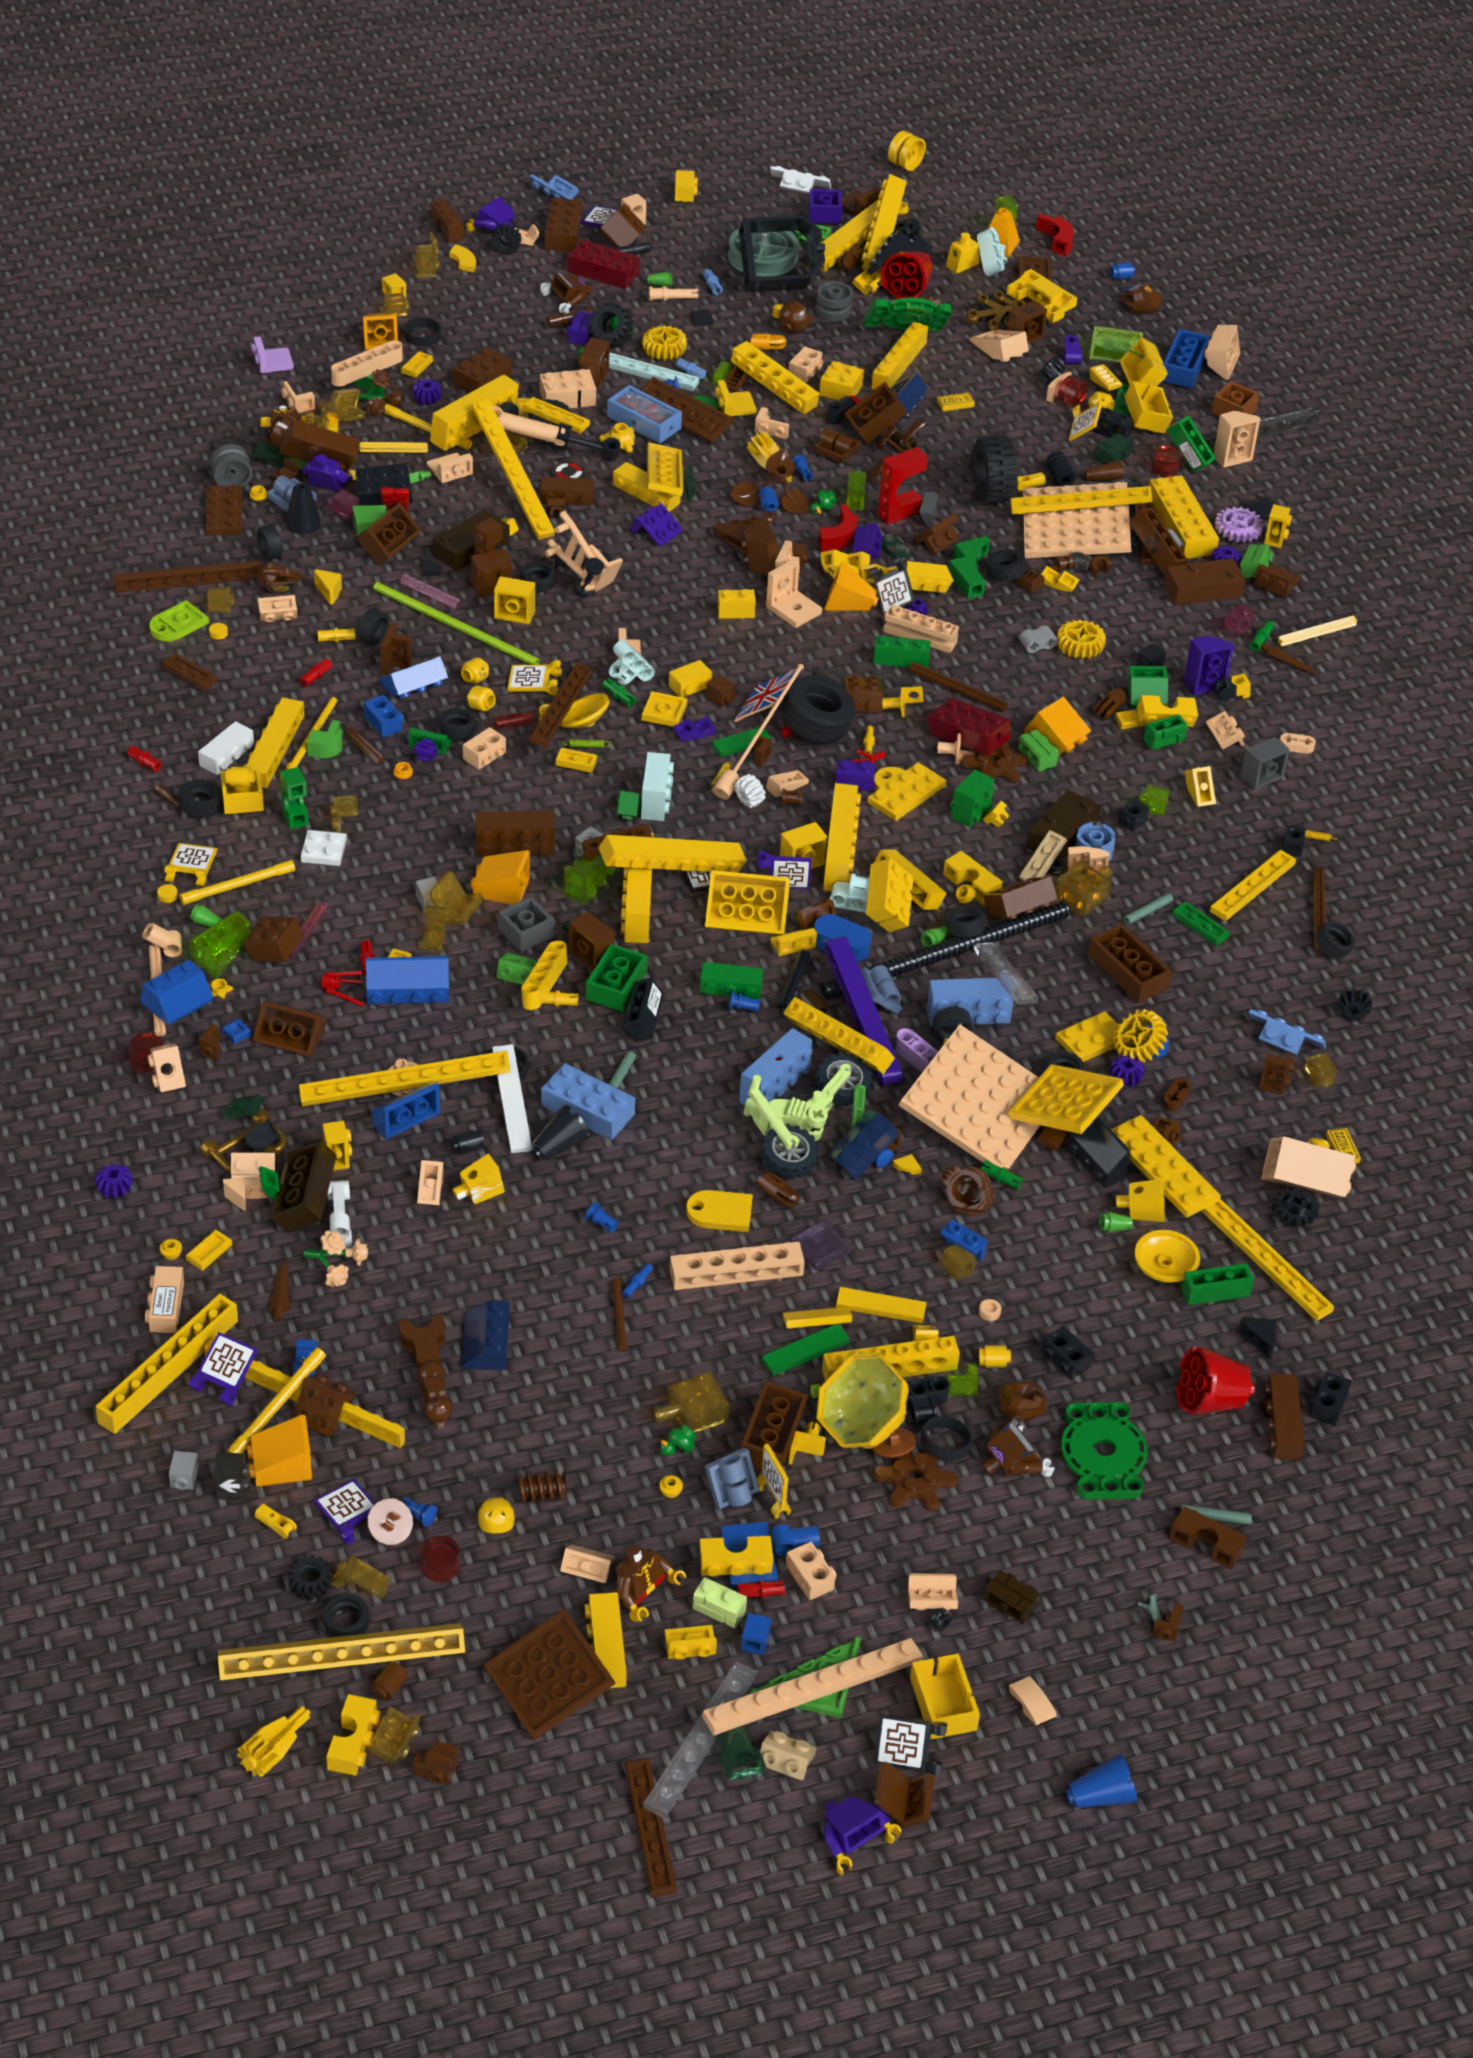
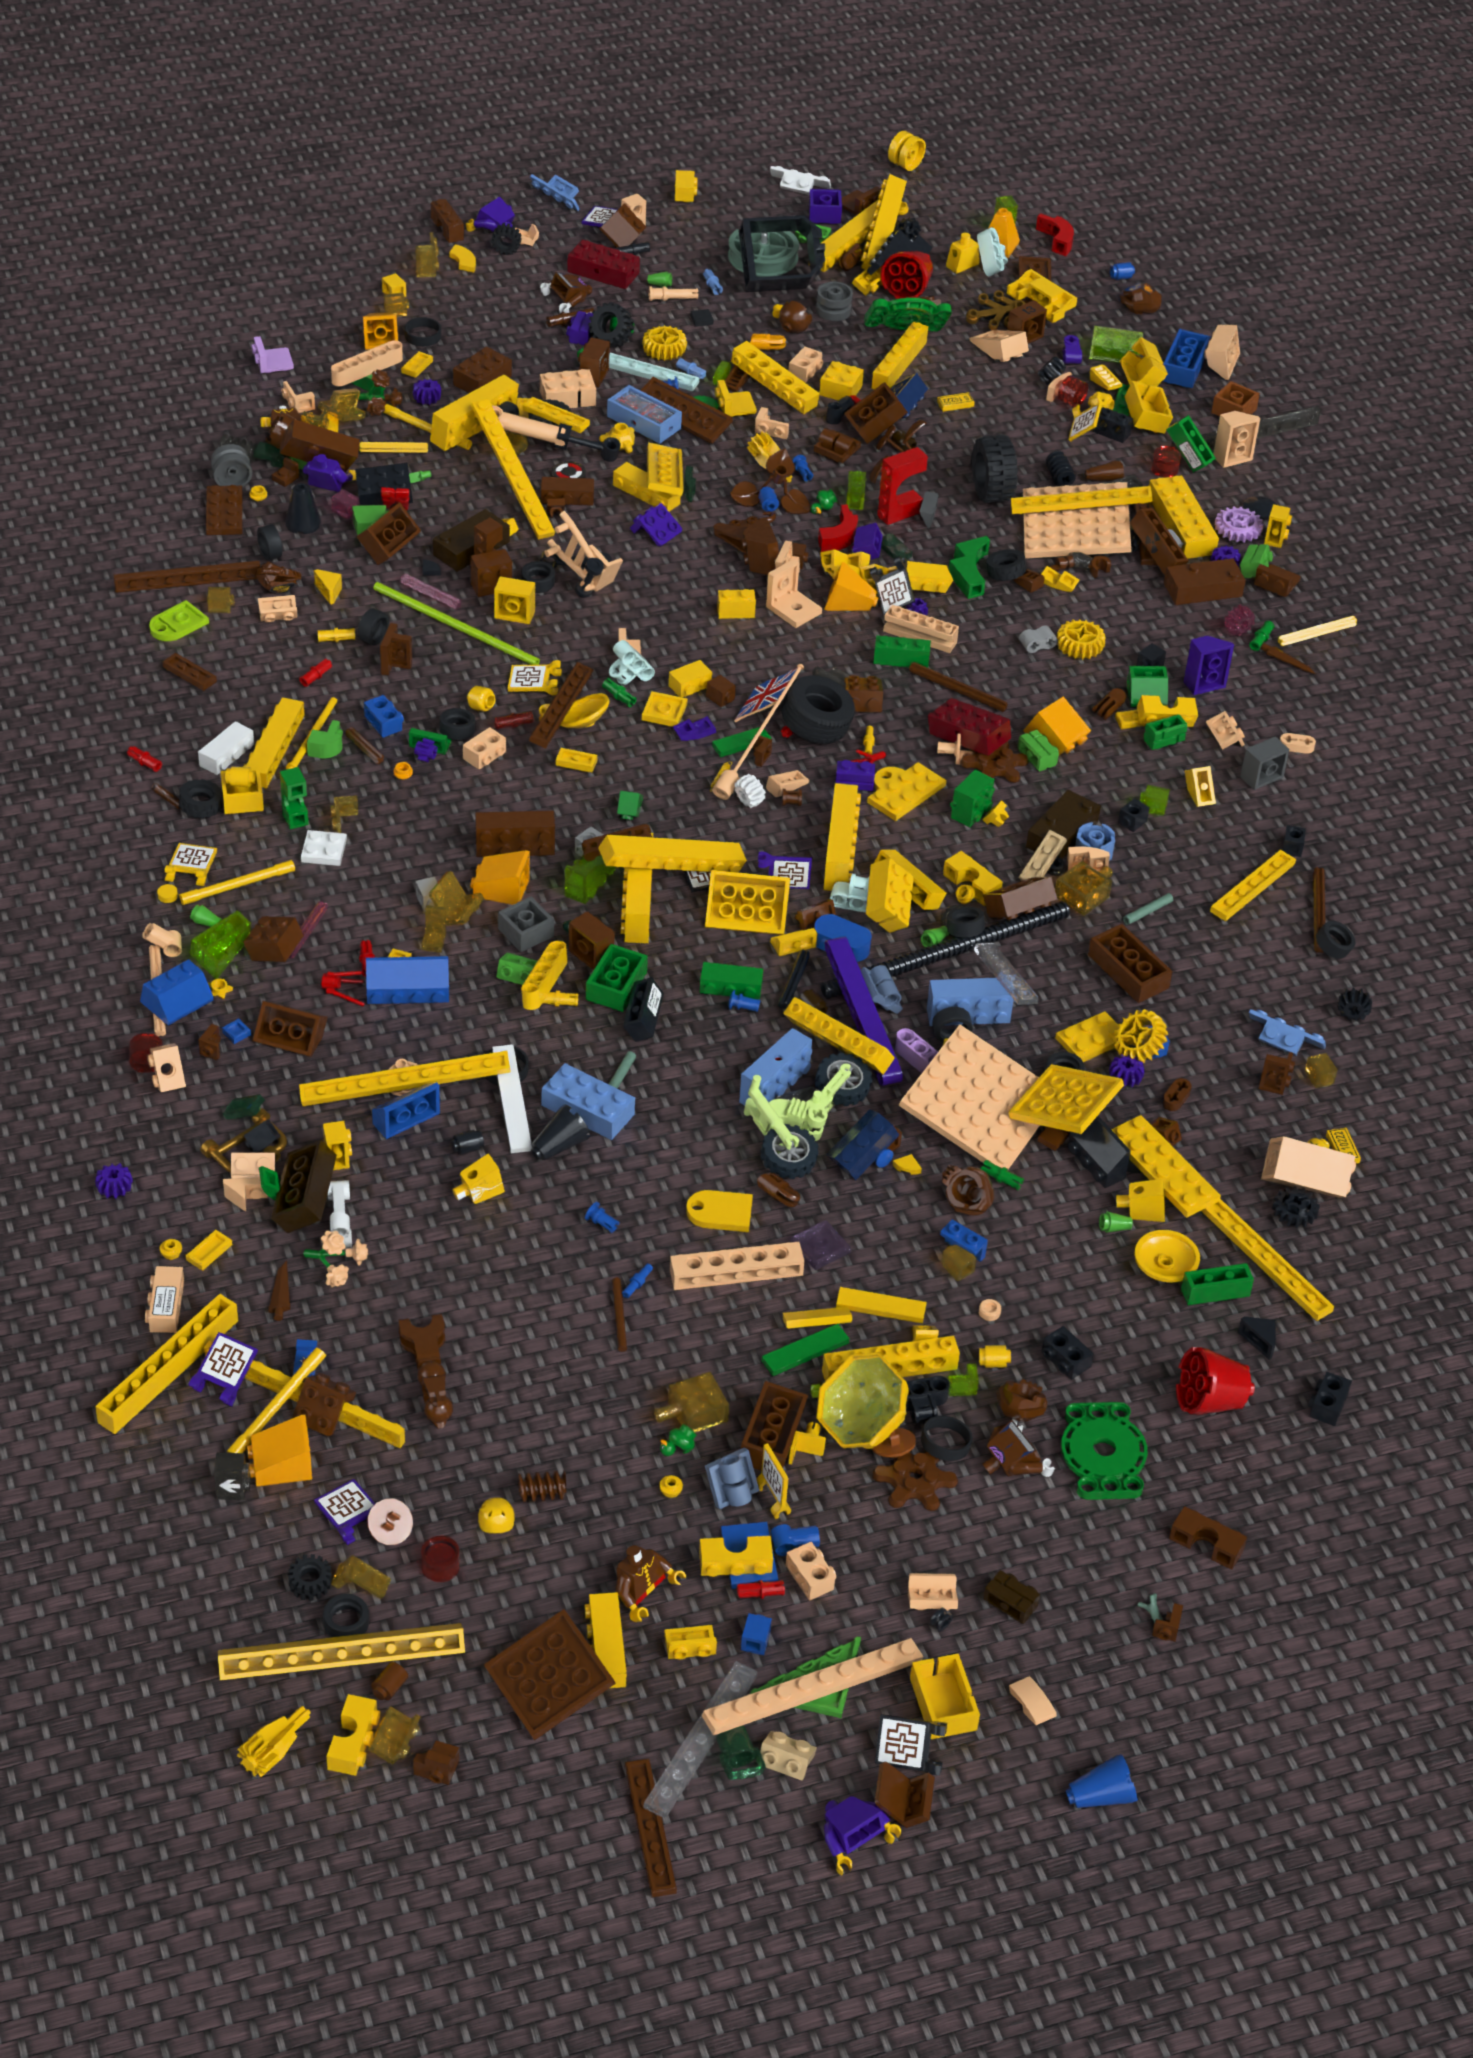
(183, 1470): light grey brick -> none
(218, 631): yellow tile -> none
(274, 1519): yellow bar -> none
(282, 491): sand blue plate -> none
(415, 678): slope -> none
(422, 1512): blue pin -> none
(430, 1183): light nougat slope -> none
(451, 466): light nougat bracket -> none
(475, 670): yellow head -> none
(486, 1336): dark blue slope -> none
(563, 224): reddish brown brick -> none
(587, 743): lime piece -> none
(587, 1563): light nougat panel -> none
(657, 786): light aqua brick -> none
(719, 1602): yellowish green brick -> none
(805, 842): yellow brick -> none
(859, 1102): bright green piece -> none
(899, 702): yellow bracket -> none
(939, 536): reddish brown bracket -> none
(1030, 481): yellow bar -> none
(1113, 449): clear green brick -> none
(1200, 923): green tile -> none
(1223, 1515): sand green piece -> none
(1232, 687): leg -> none
(1285, 1416): reddish brown brick -> none
(1318, 835): yellow piece -> none

